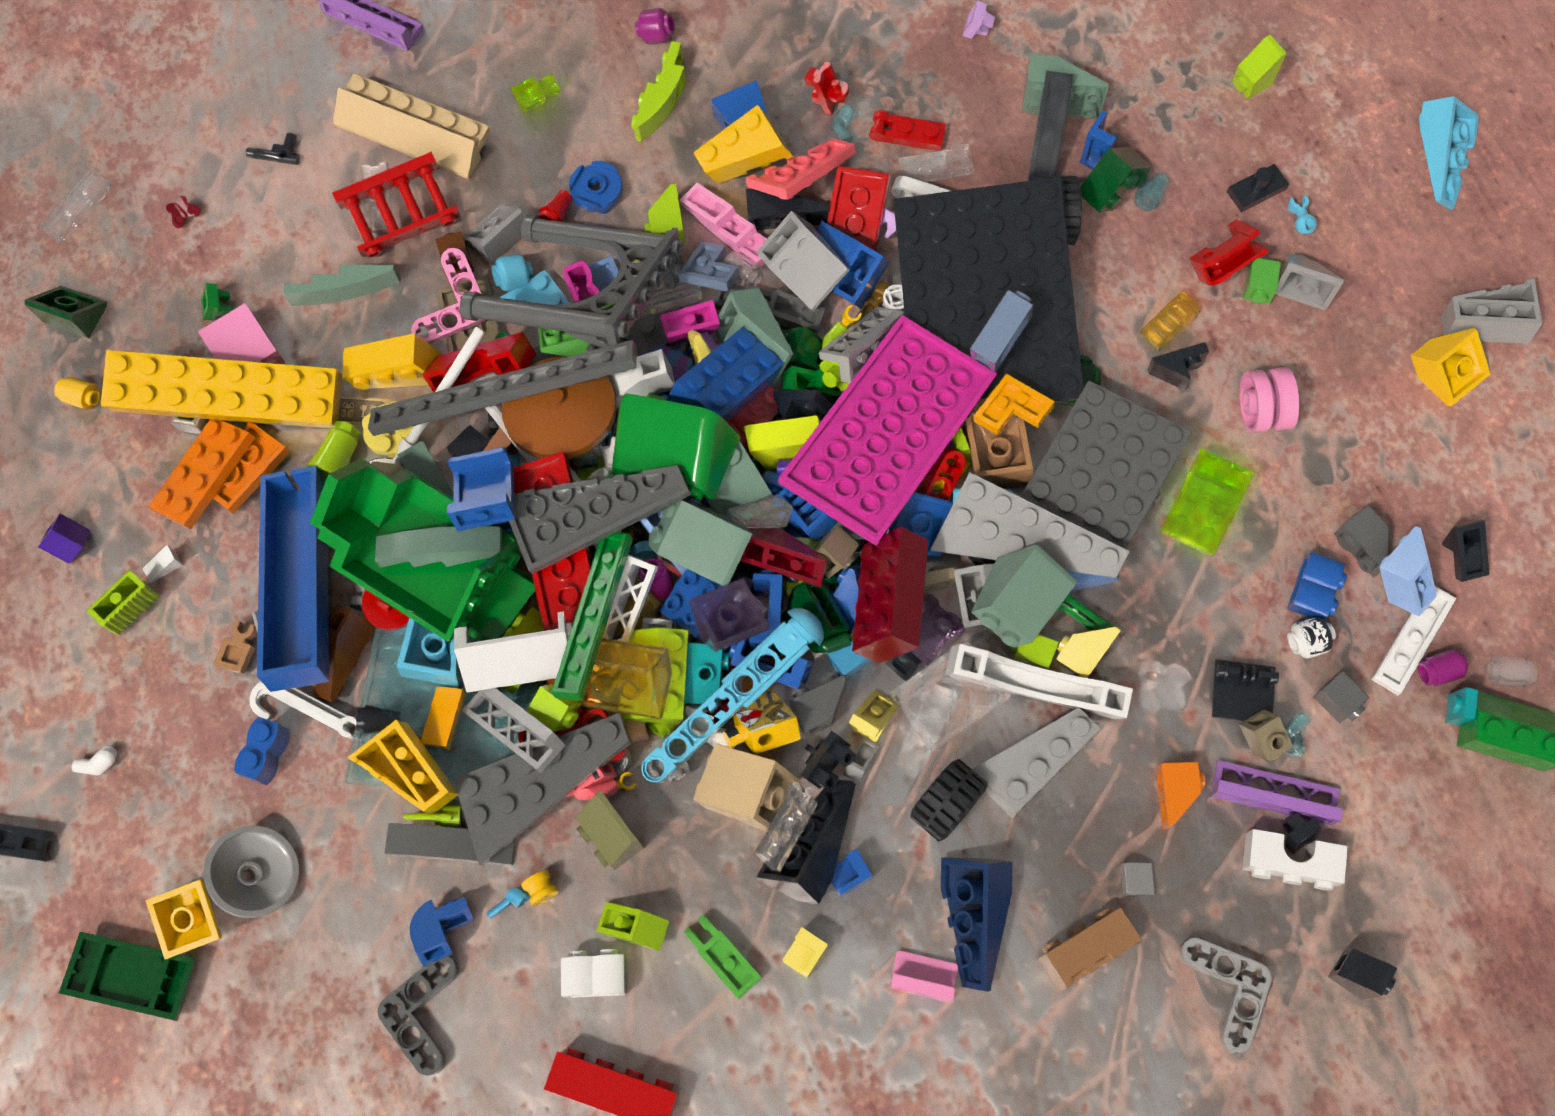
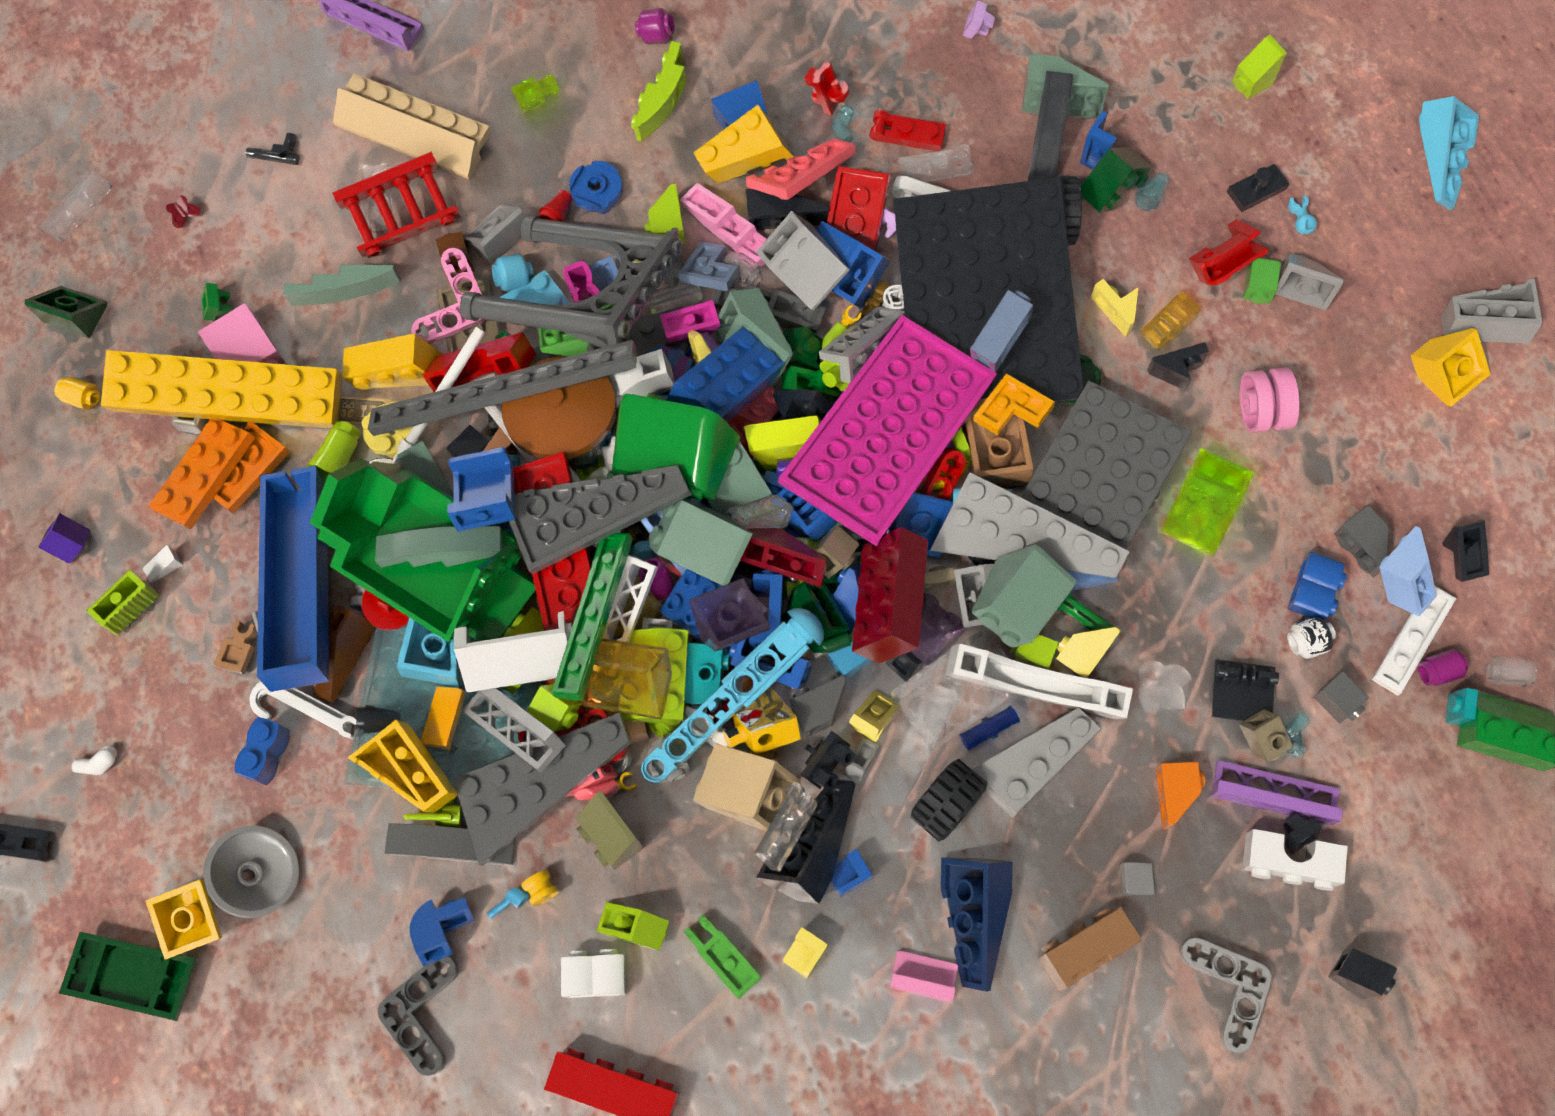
(989, 728): none -> clear blue pin
(1119, 310): none -> light yellow slope

